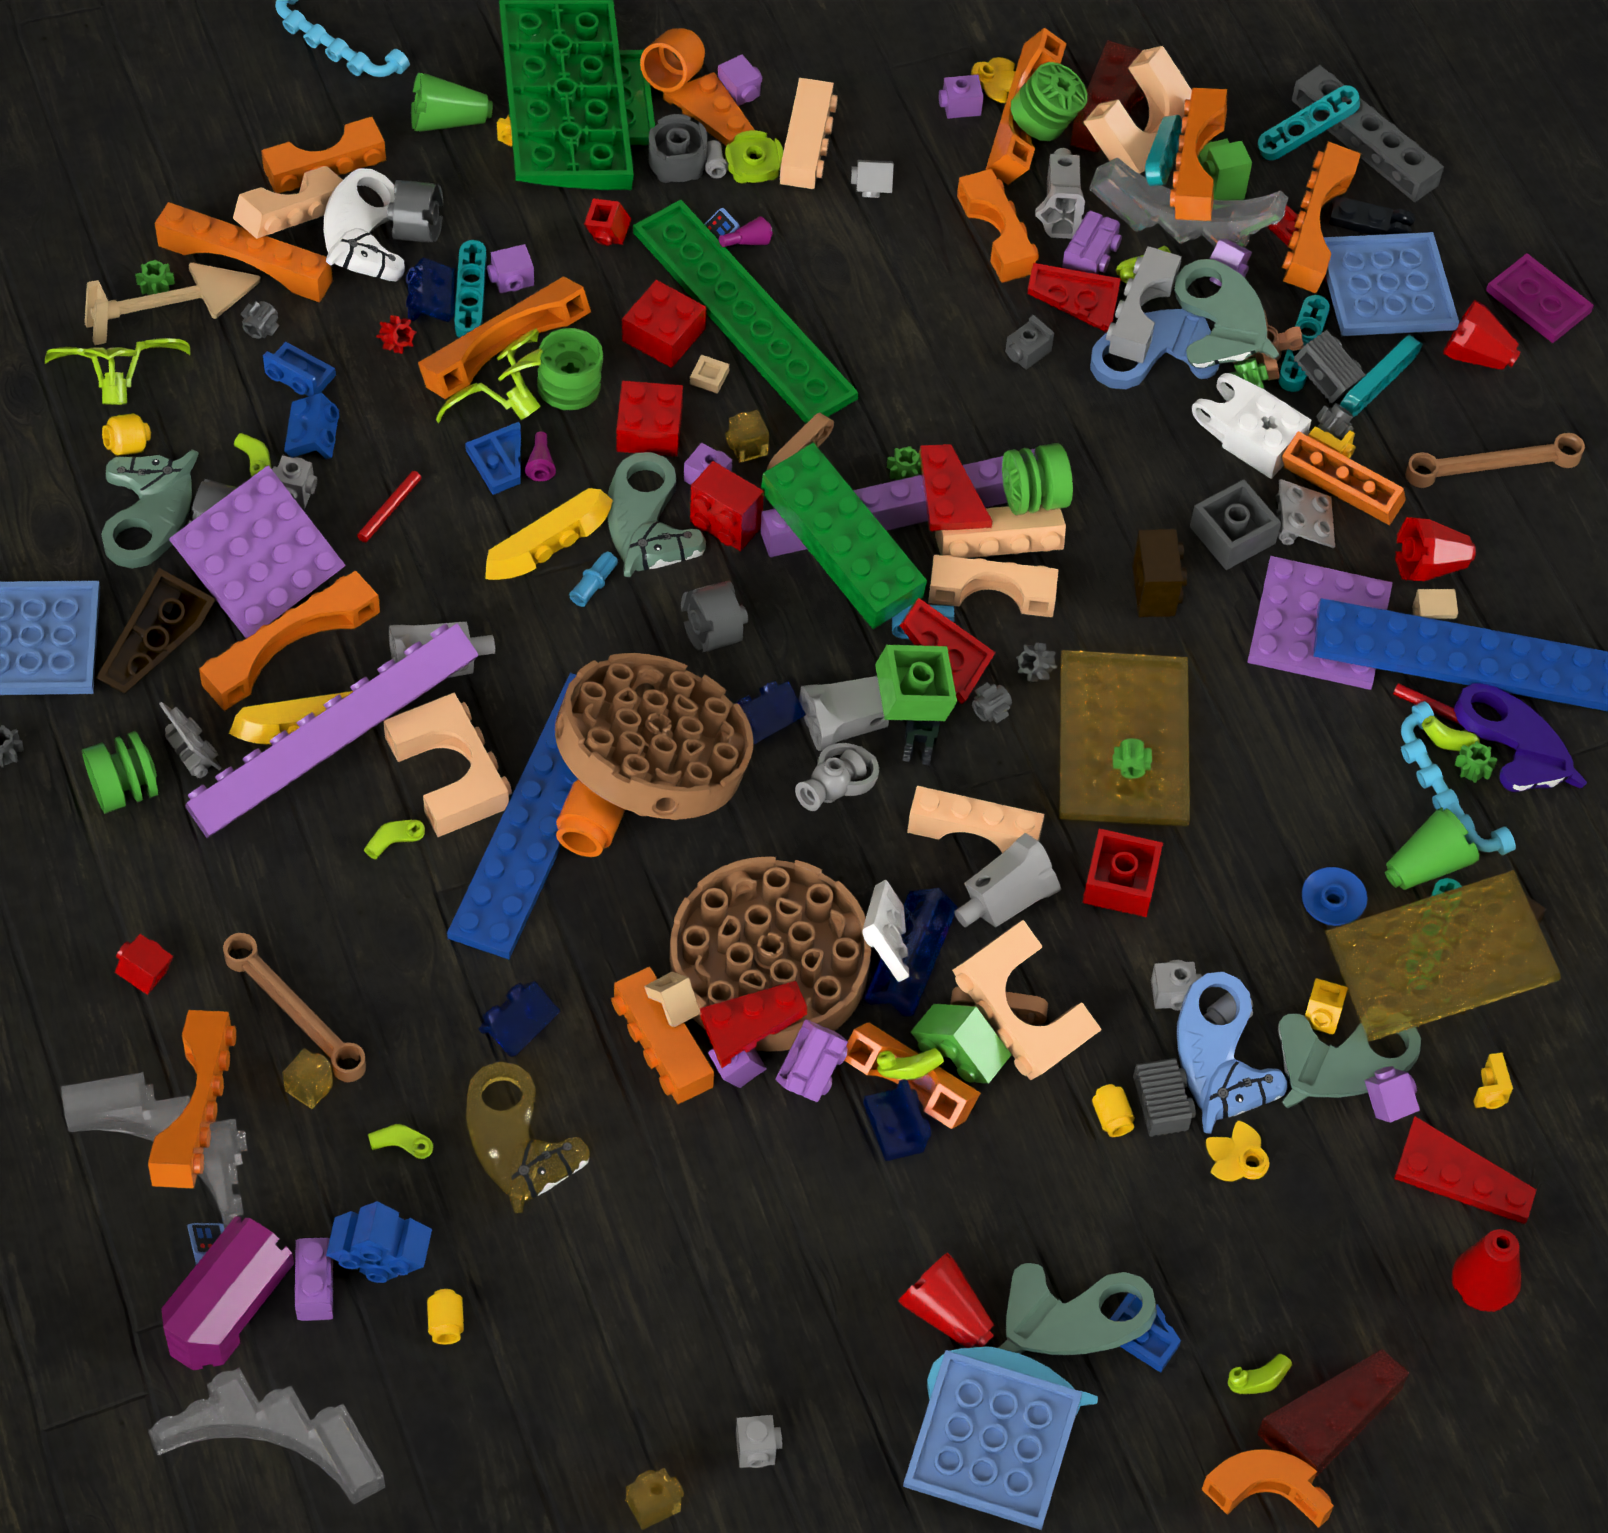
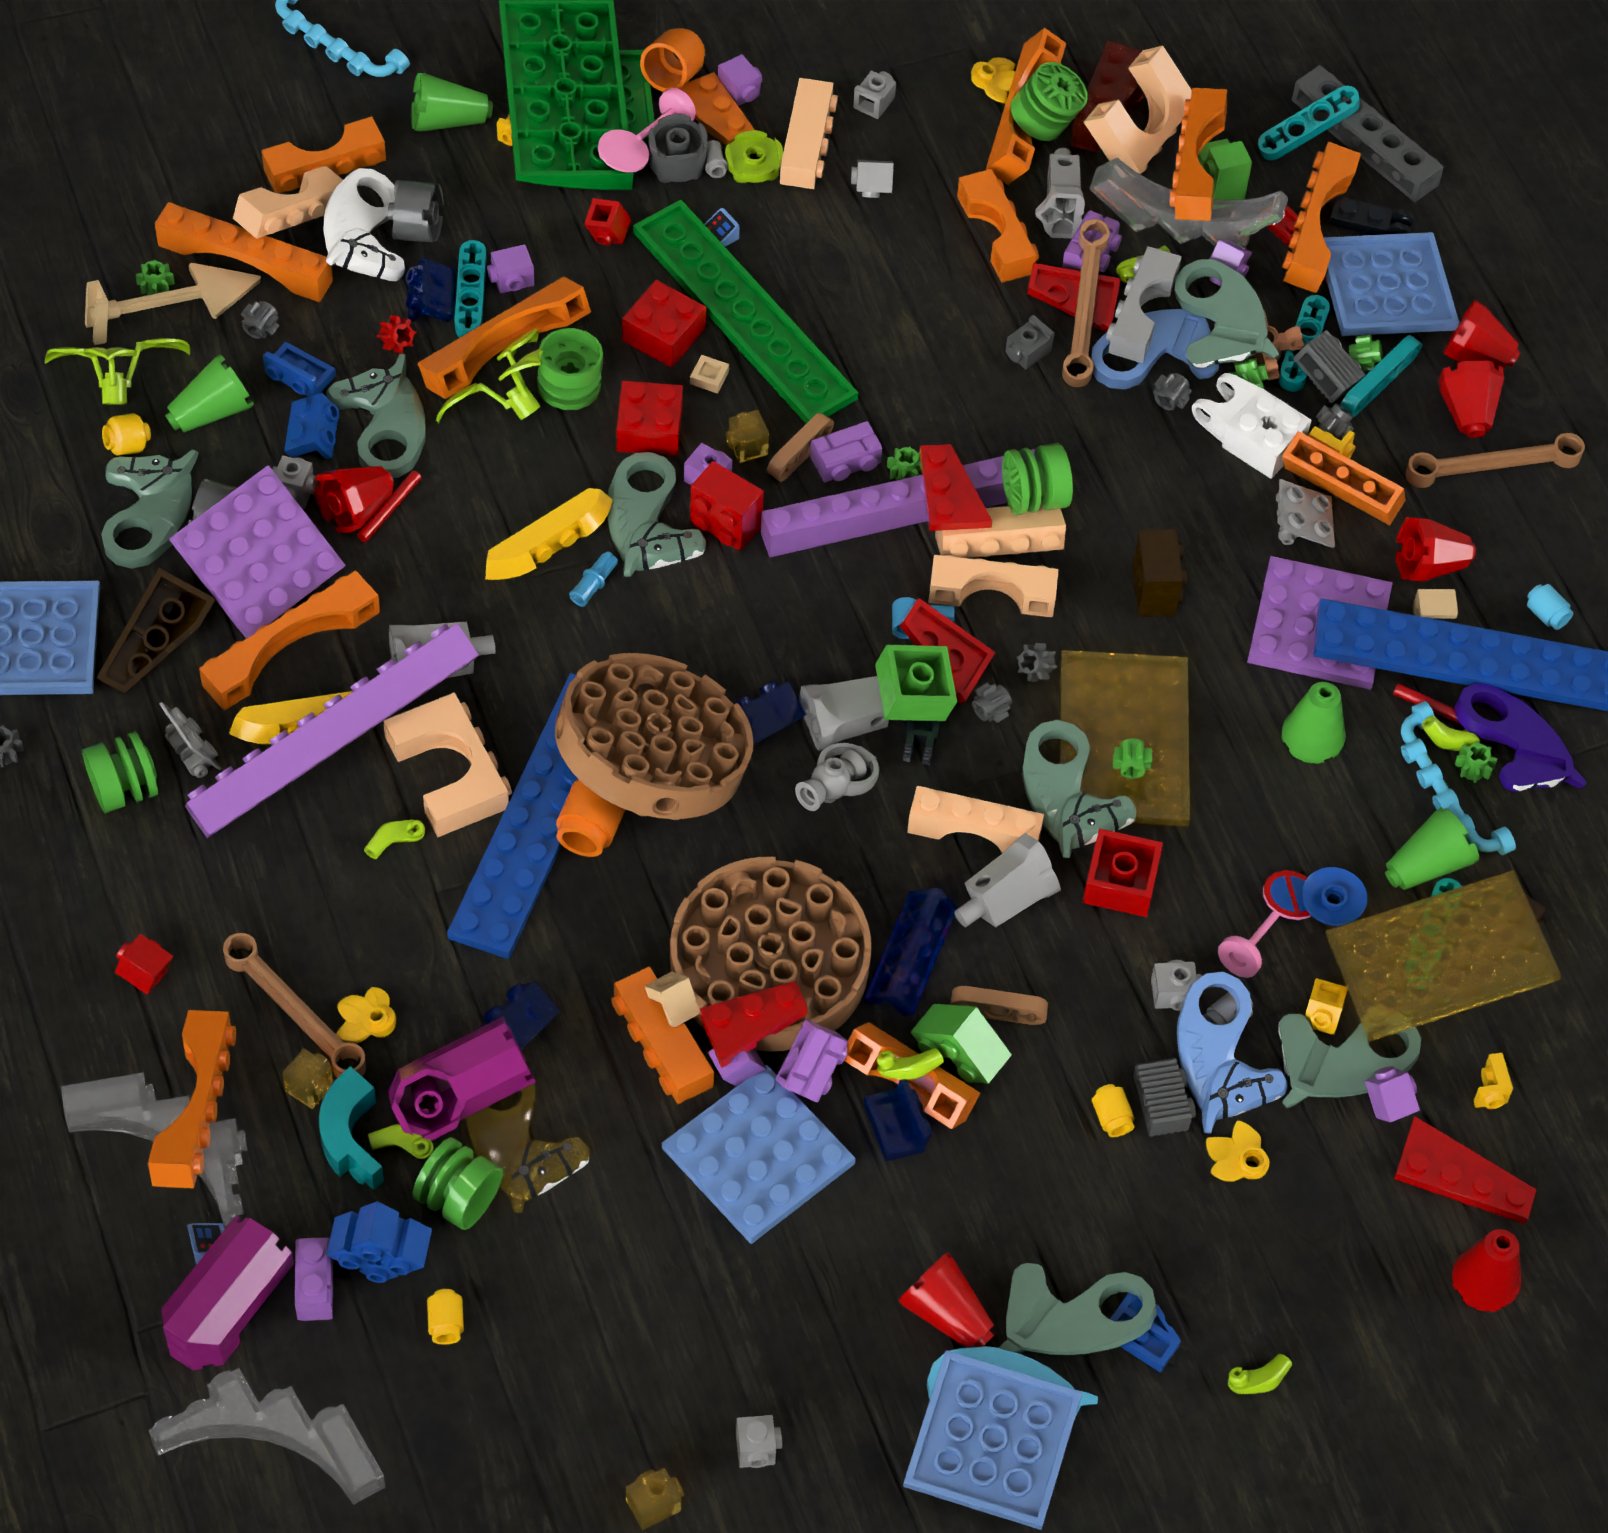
(208, 398): none -> bright green cone
(256, 450): lime arm -> none
(340, 1109): none -> teal arch
(352, 495): none -> red cone
(362, 1016): none -> yellow plate
(395, 410): none -> sand green animal
(457, 1183): none -> bright green wheel
(458, 1080): none -> magenta brick
(498, 457): blue wing -> none
(540, 463): magenta cone -> none
(628, 151): none -> bright pink piece
(713, 616): dark grey brick -> none
(753, 233): magenta cone -> none
(758, 1154): none -> medium blue plate
(843, 535): green brick -> none
(846, 452): none -> medium lavender brick
(878, 88): none -> light grey brick
(884, 929): white wing -> none
(961, 96): medium lavender brick -> none
(985, 980): light nougat arch -> none
(1055, 791): none -> sand green animal
(1086, 303): none -> medium nougat piece
(1163, 151): teal beam -> none
(1172, 391): none -> dark grey gear
(1235, 524): dark grey brick -> none
(1268, 1472): orange arch -> none
(1283, 896): none -> piece
(1316, 725): none -> bright green cone
(1335, 1412): clear red wedge -> none
(1366, 352): none -> bright green gear
(1472, 395): none -> red cone
(1539, 298): magenta plate -> none
(1549, 606): none -> medium azure brick

